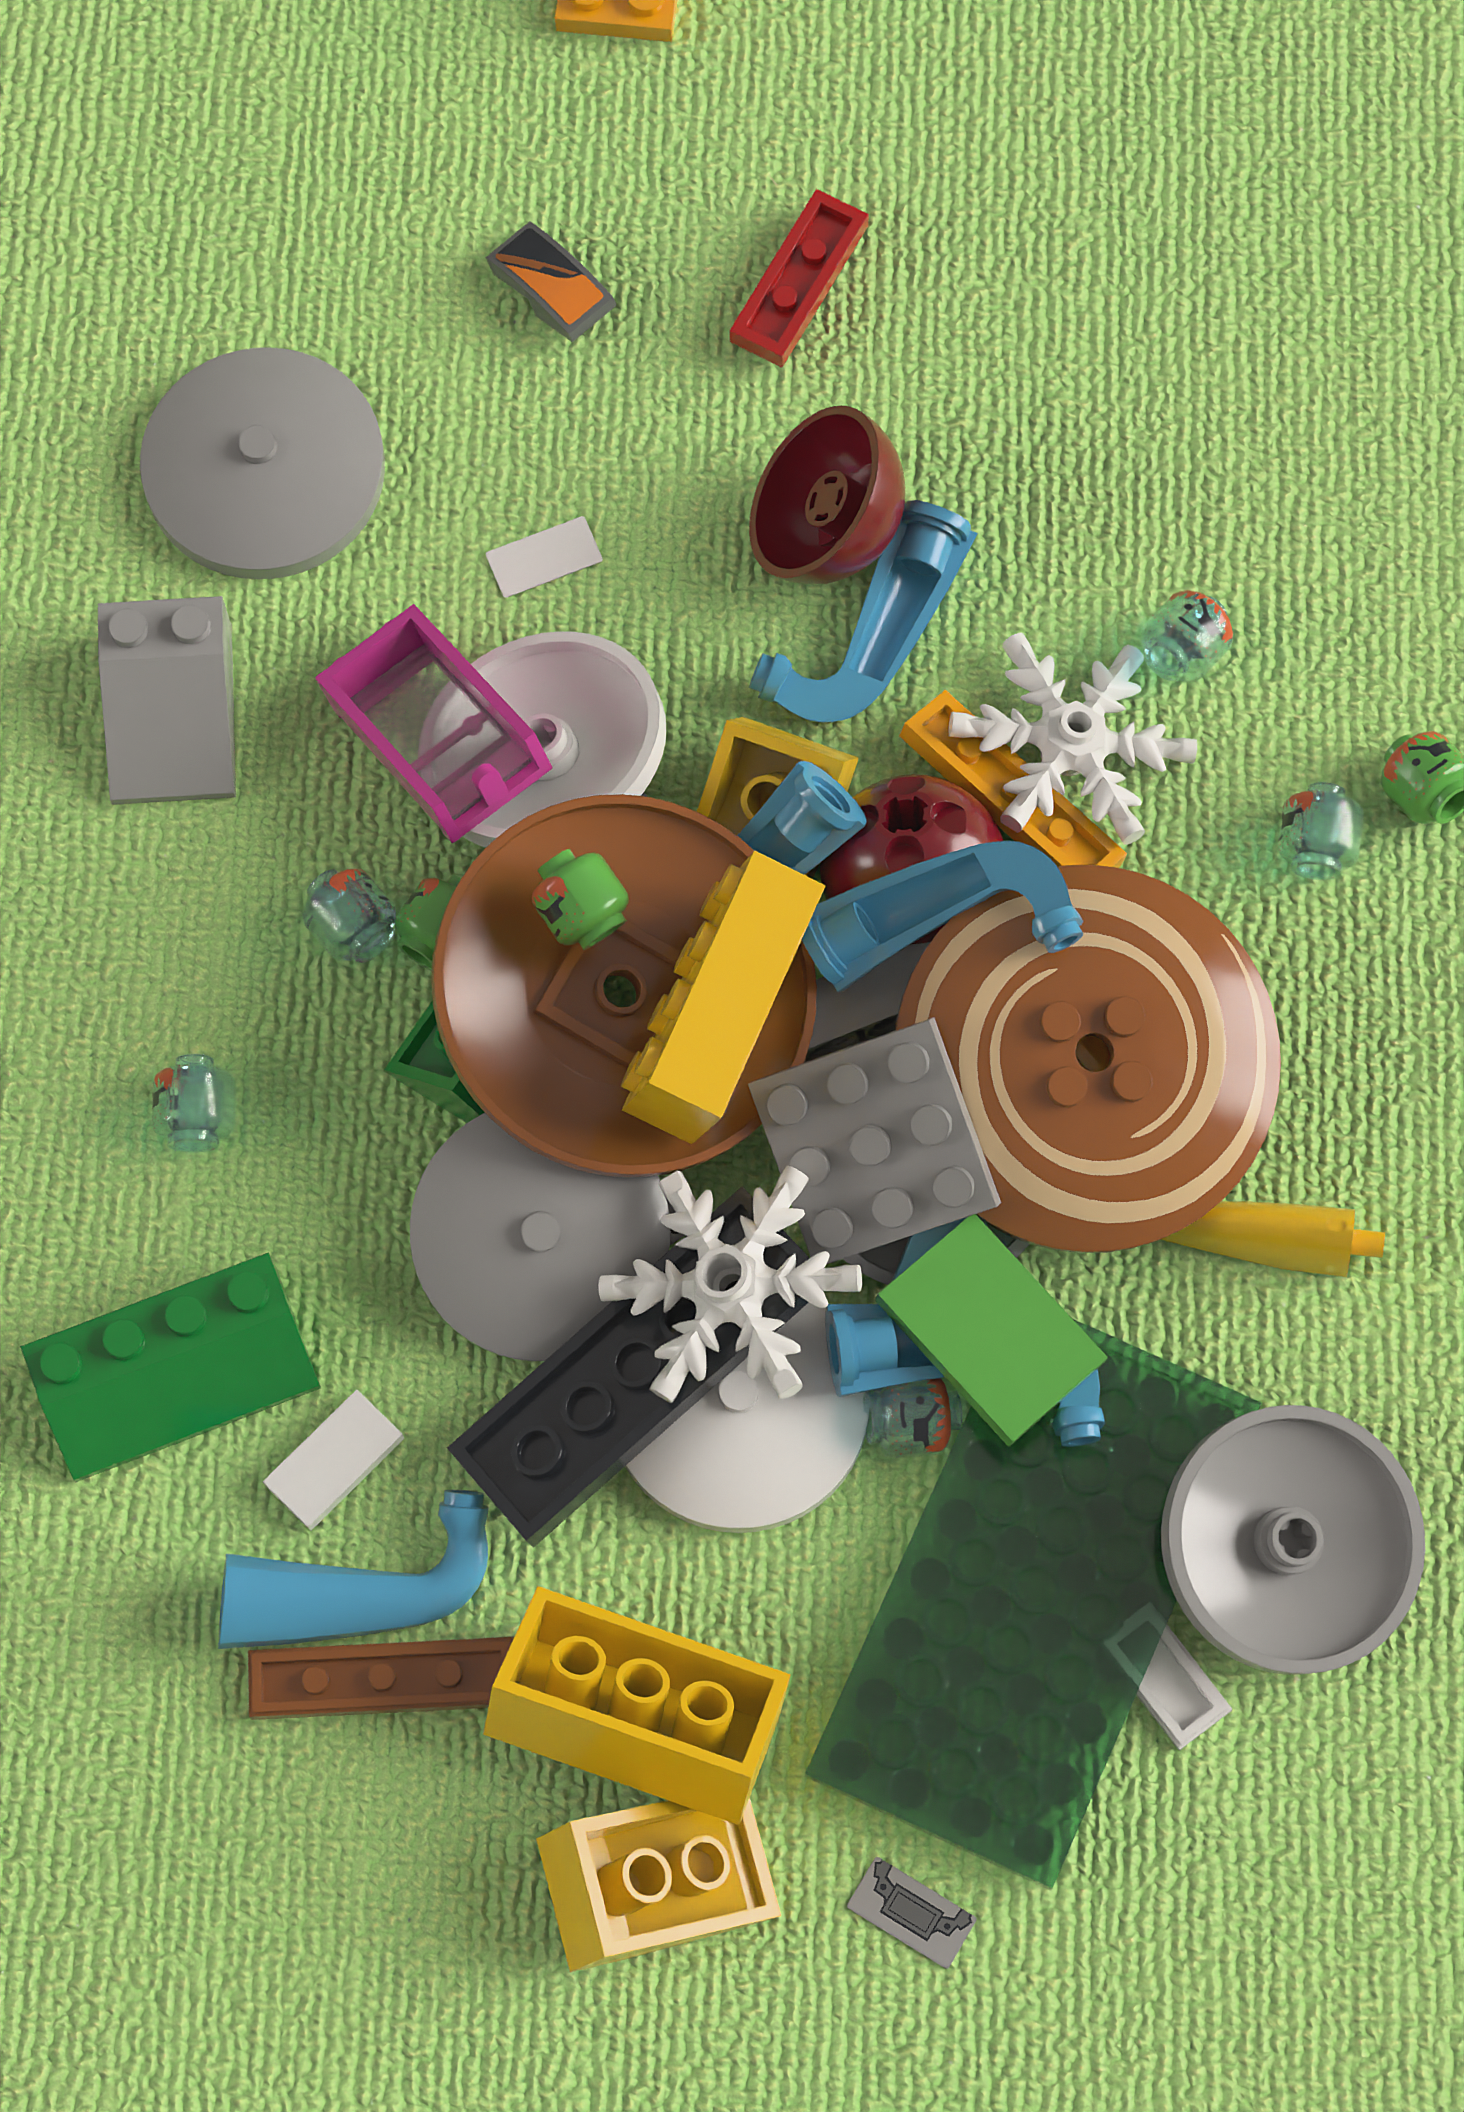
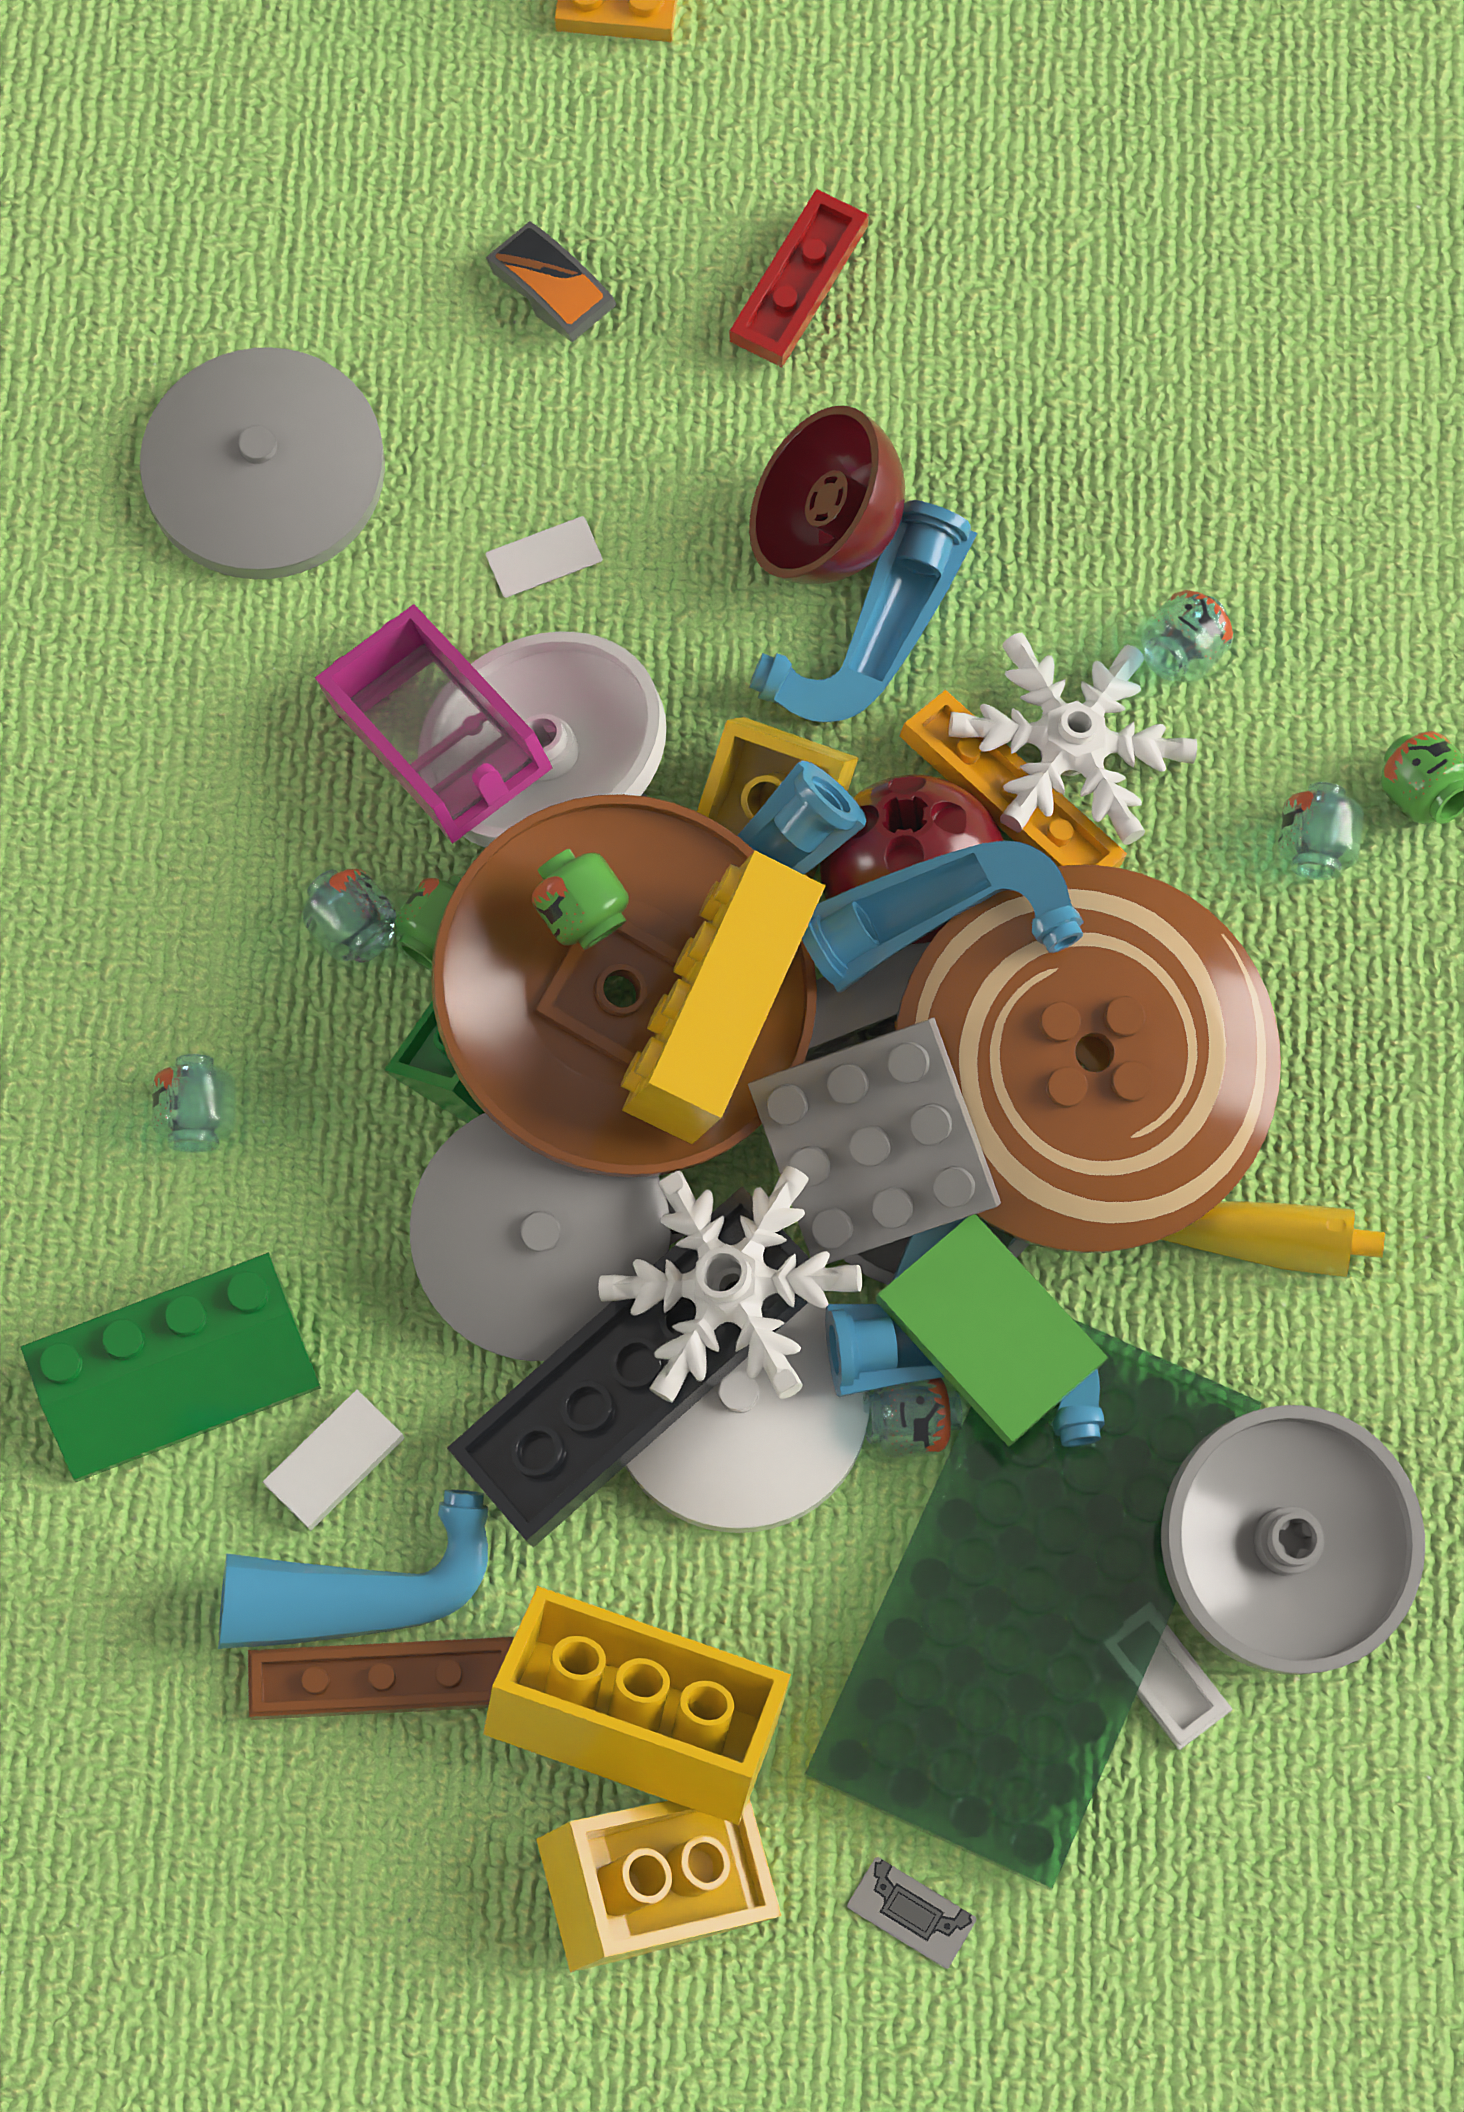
(167, 699): light grey slope -> none

